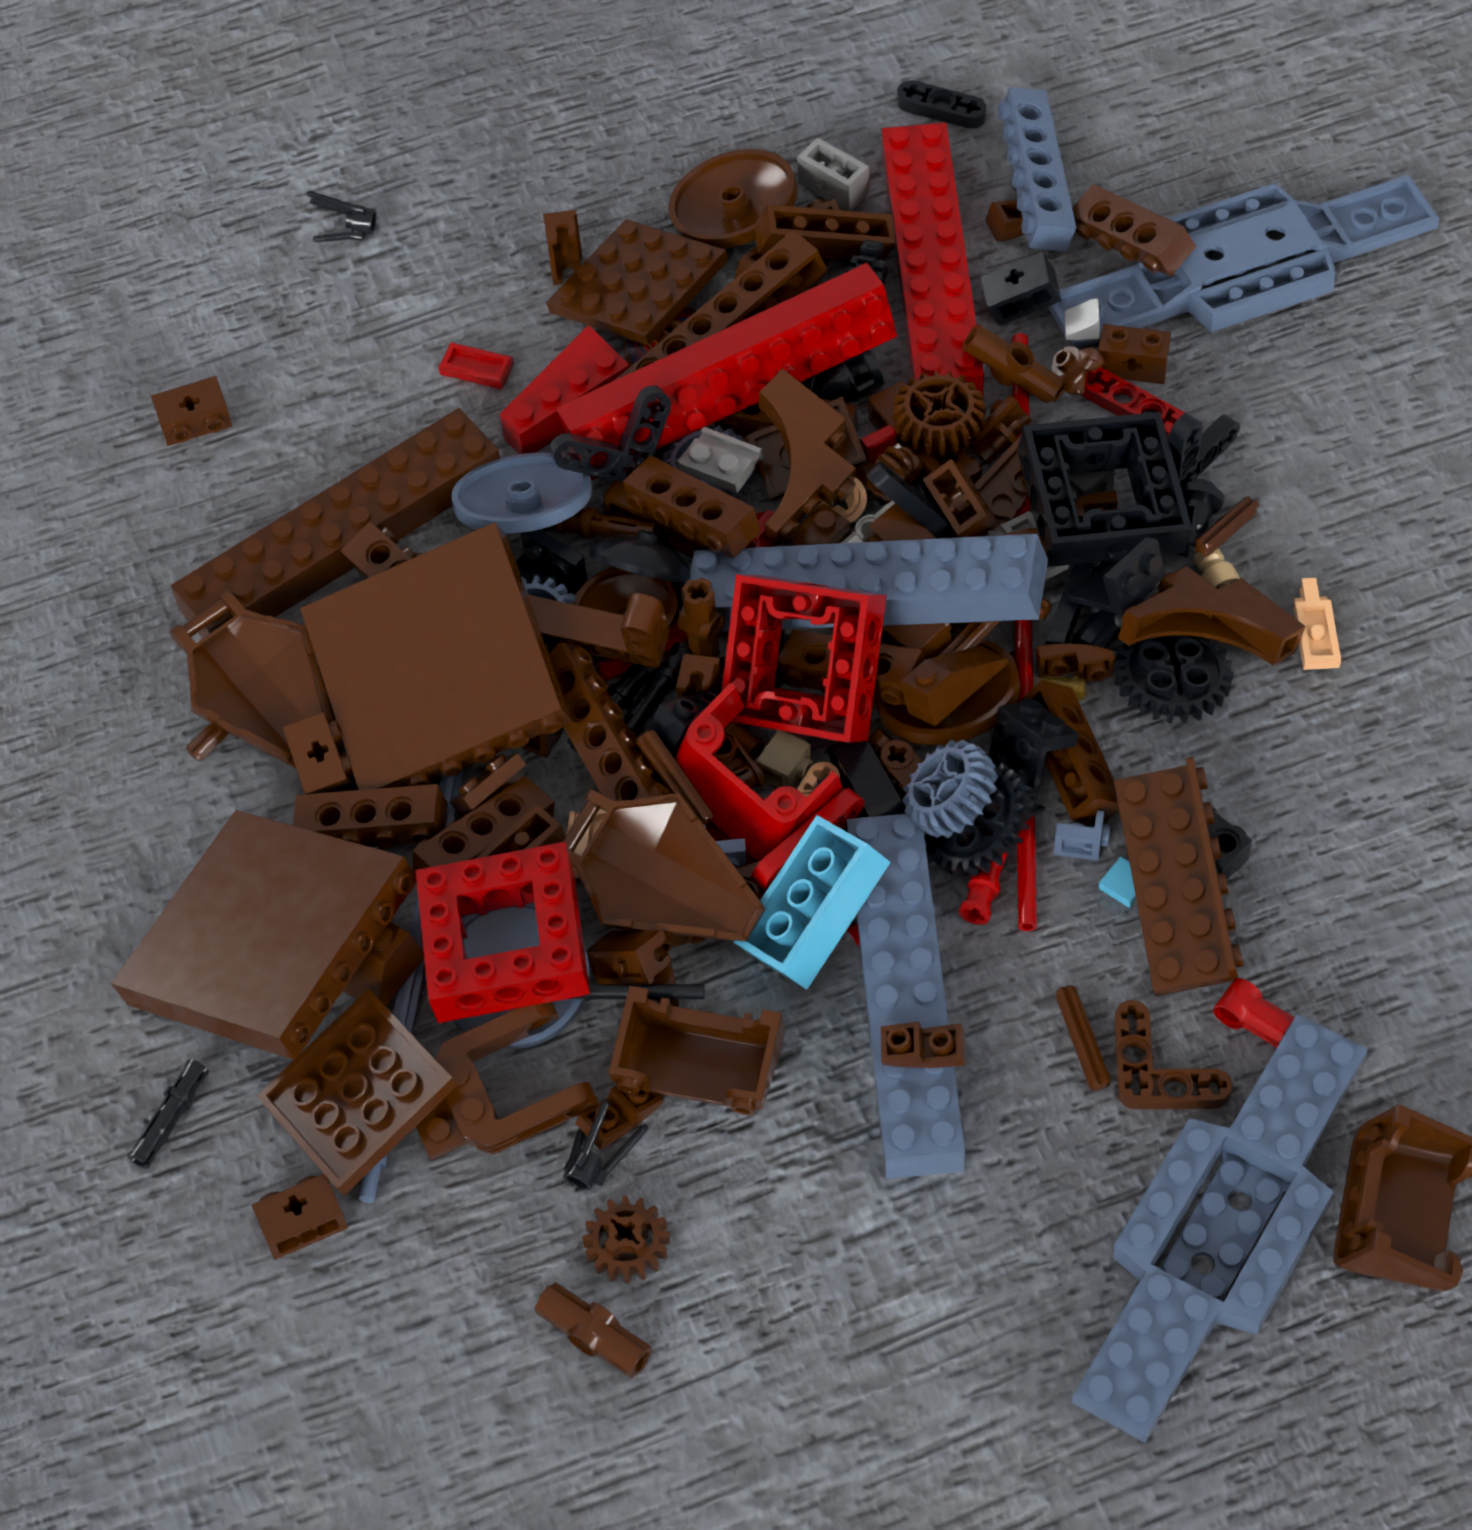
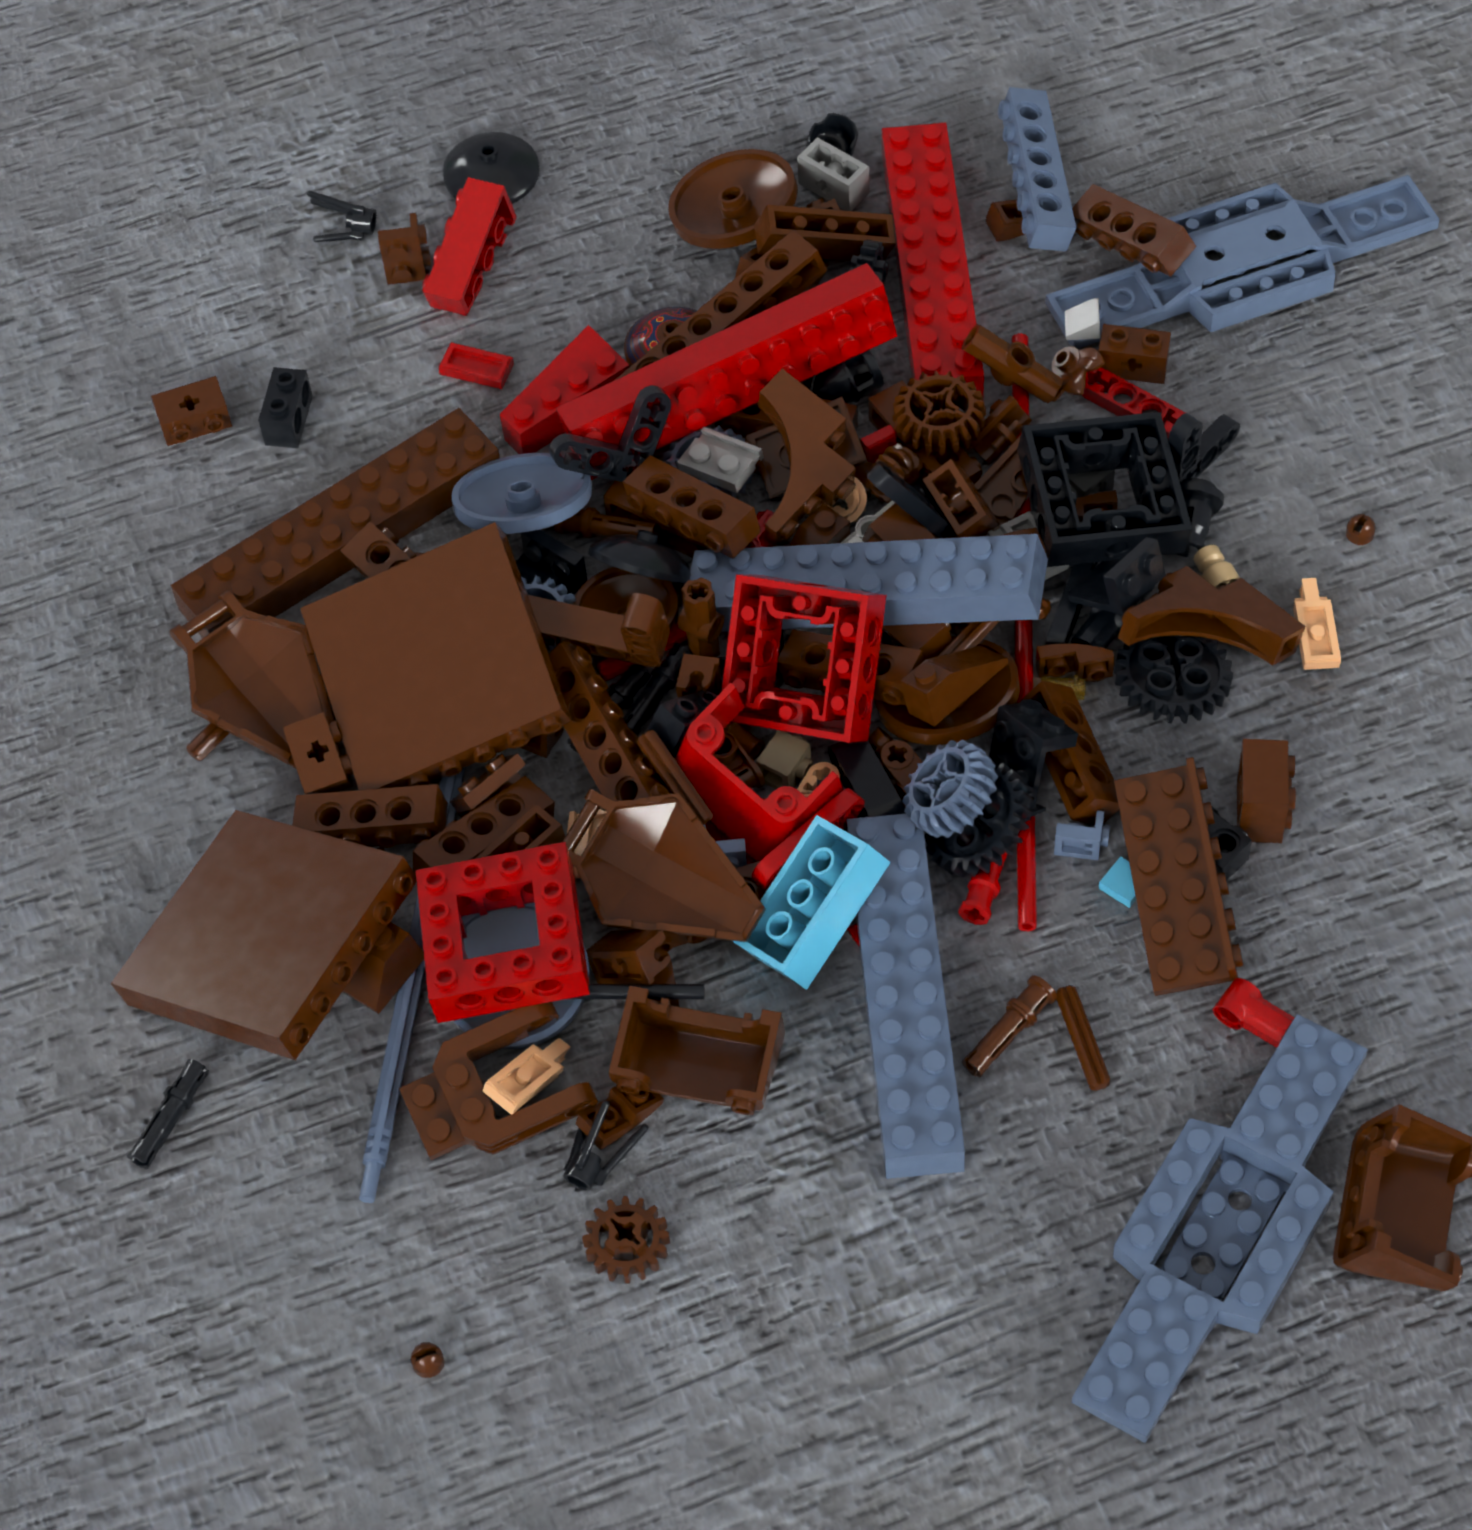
(285, 407): none -> black brick
(319, 1216): reddish brown brick -> none
(357, 1091): reddish brown plate -> none
(403, 252): none -> reddish brown bracket
(429, 1365): none -> reddish brown hinge
(468, 246): none -> red wedge
(493, 159): none -> black dish
(526, 1075): none -> light nougat hinge
(562, 242): reddish brown hinge -> none
(593, 1329): reddish brown piece -> none
(637, 281): reddish brown plate -> none
(837, 131): none -> black hair
(922, 1047): reddish brown slope -> none
(964, 102): black beam -> none
(1019, 1014): none -> reddish brown pin
(1021, 288): black brick -> none
(1153, 1080): reddish brown beam -> none
(1226, 526): reddish brown axle -> none
(1265, 789): none -> reddish brown brick
(1367, 532): none -> reddish brown hinge

